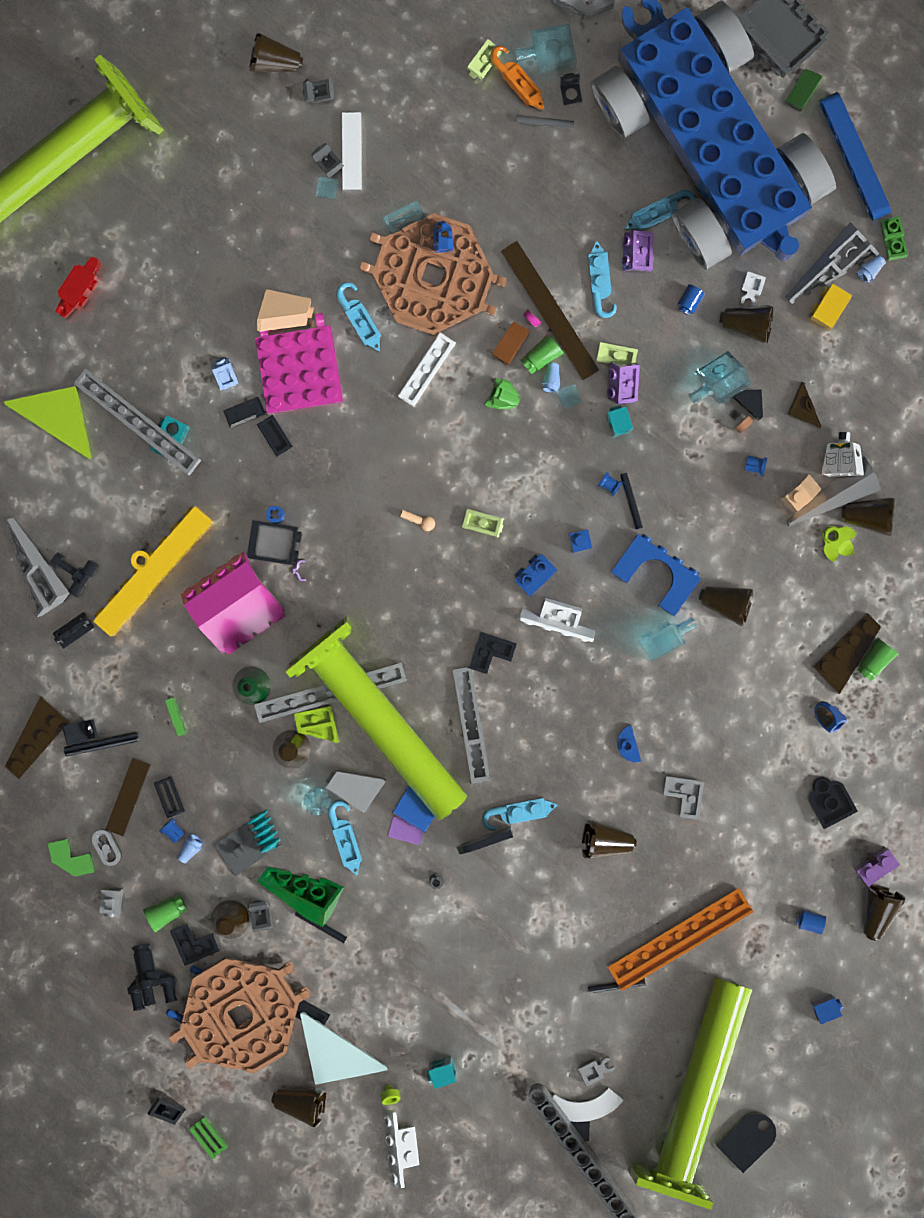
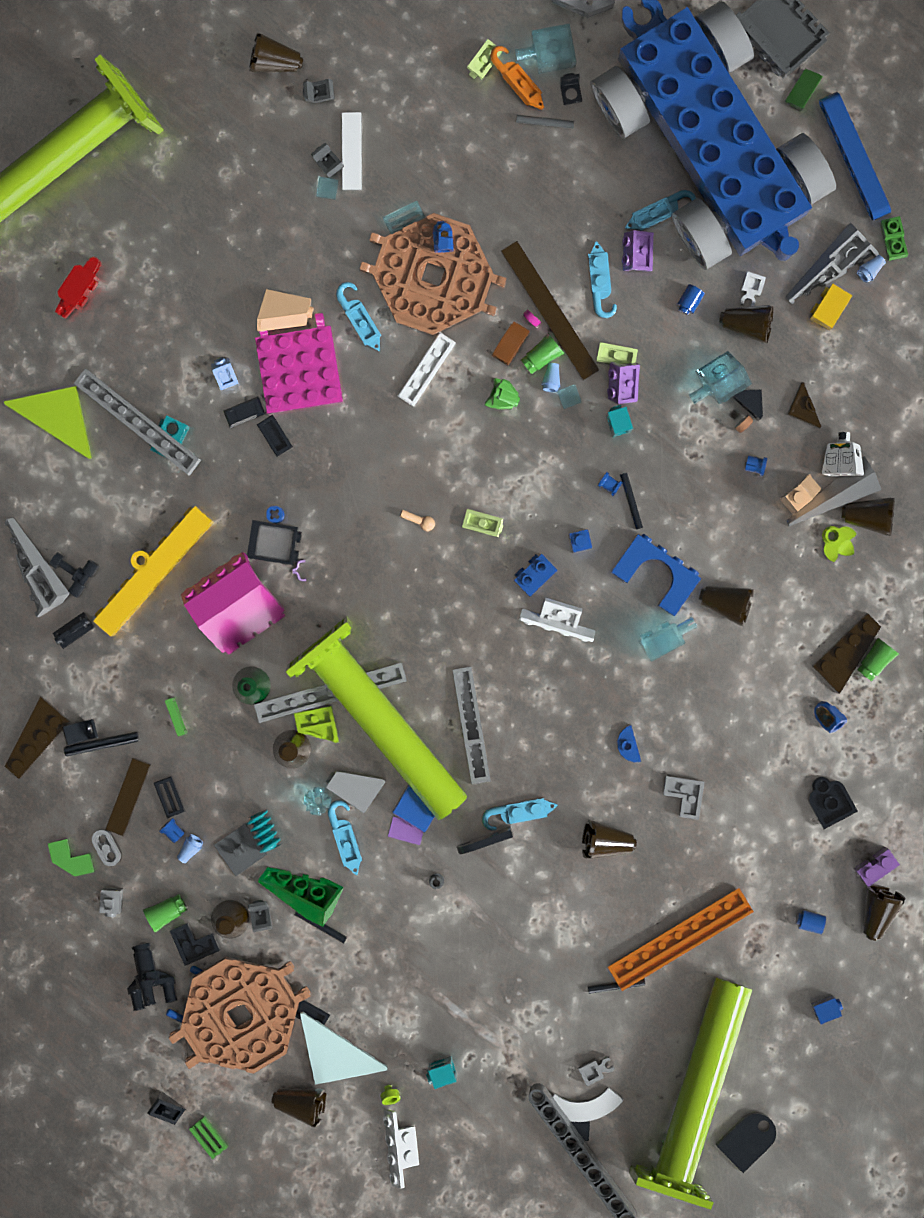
(490, 646): black plate -> none

